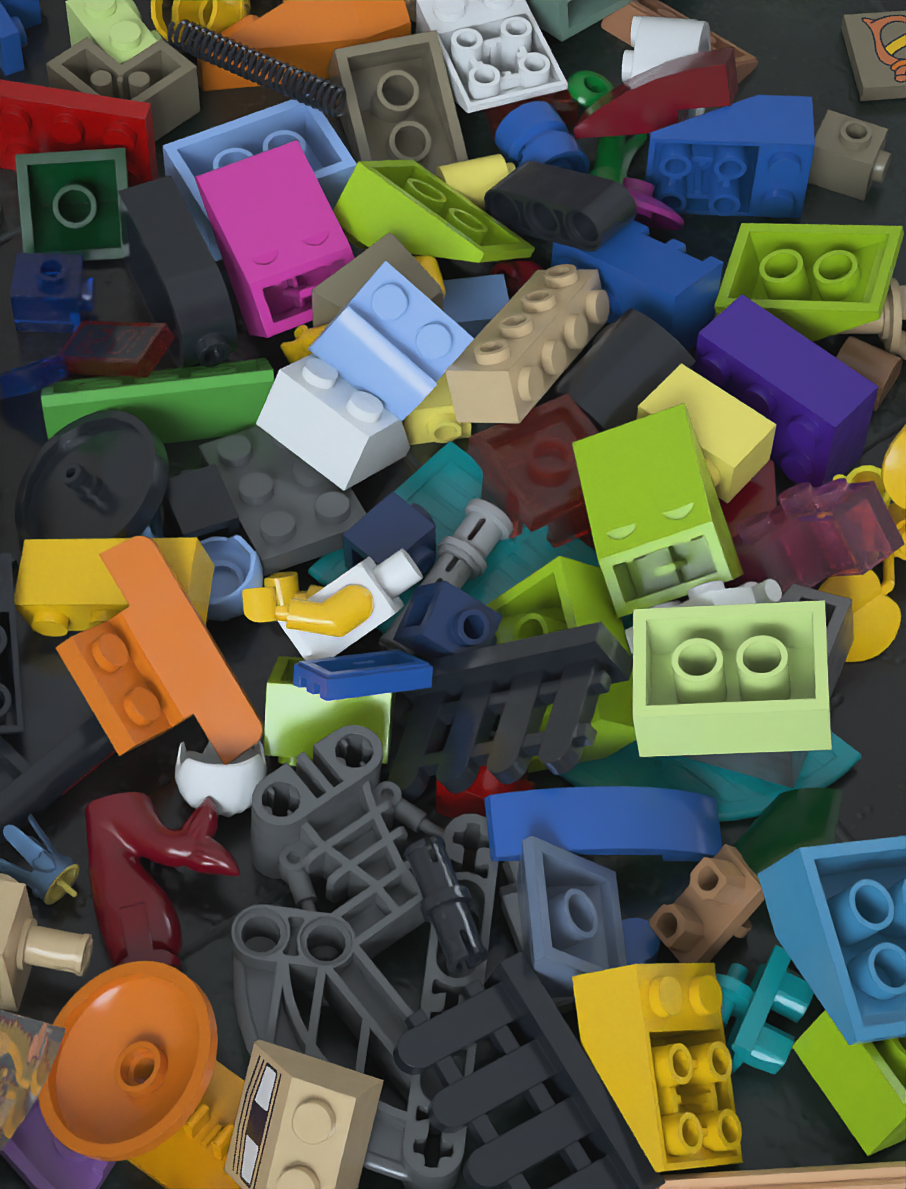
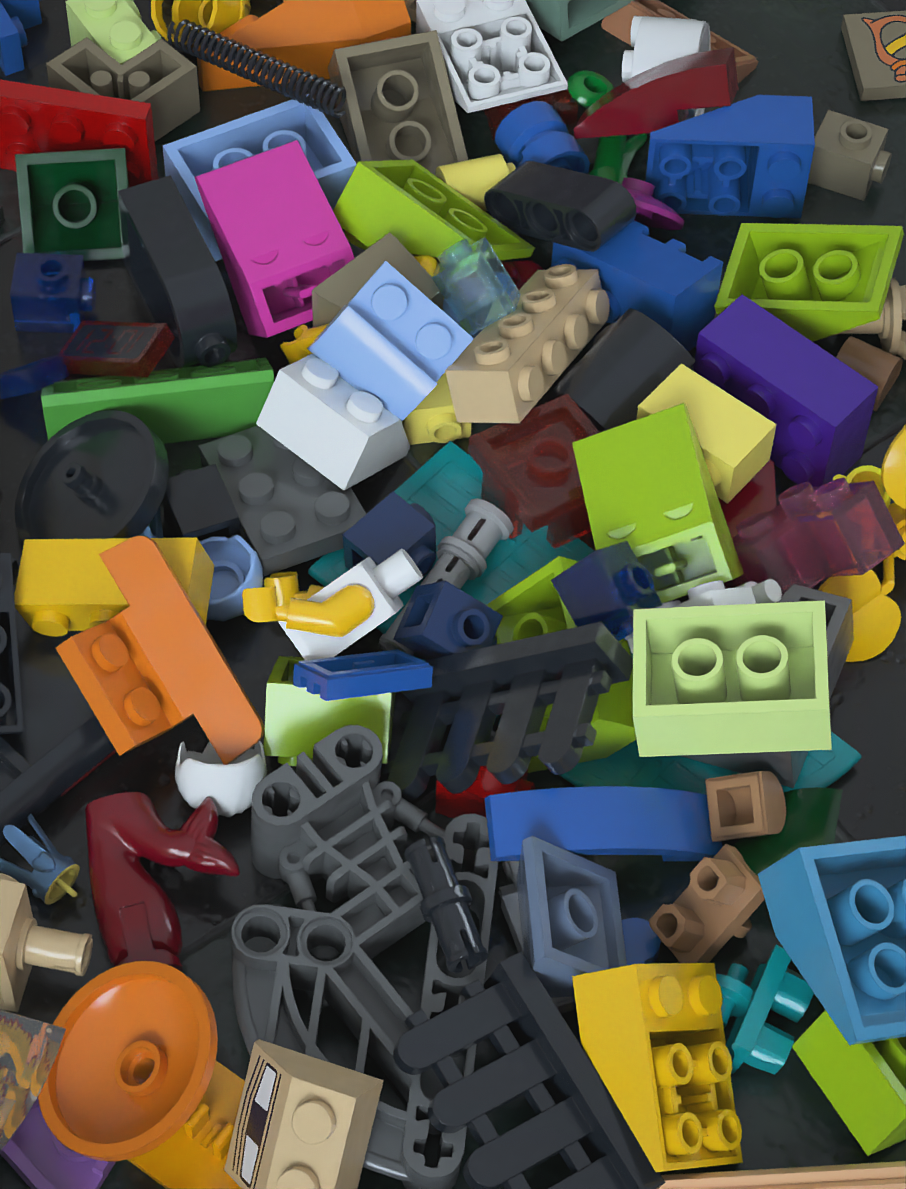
(475, 284): none -> clear light blue window
(607, 589): none -> clear blue brick
(745, 805): none -> medium nougat brick

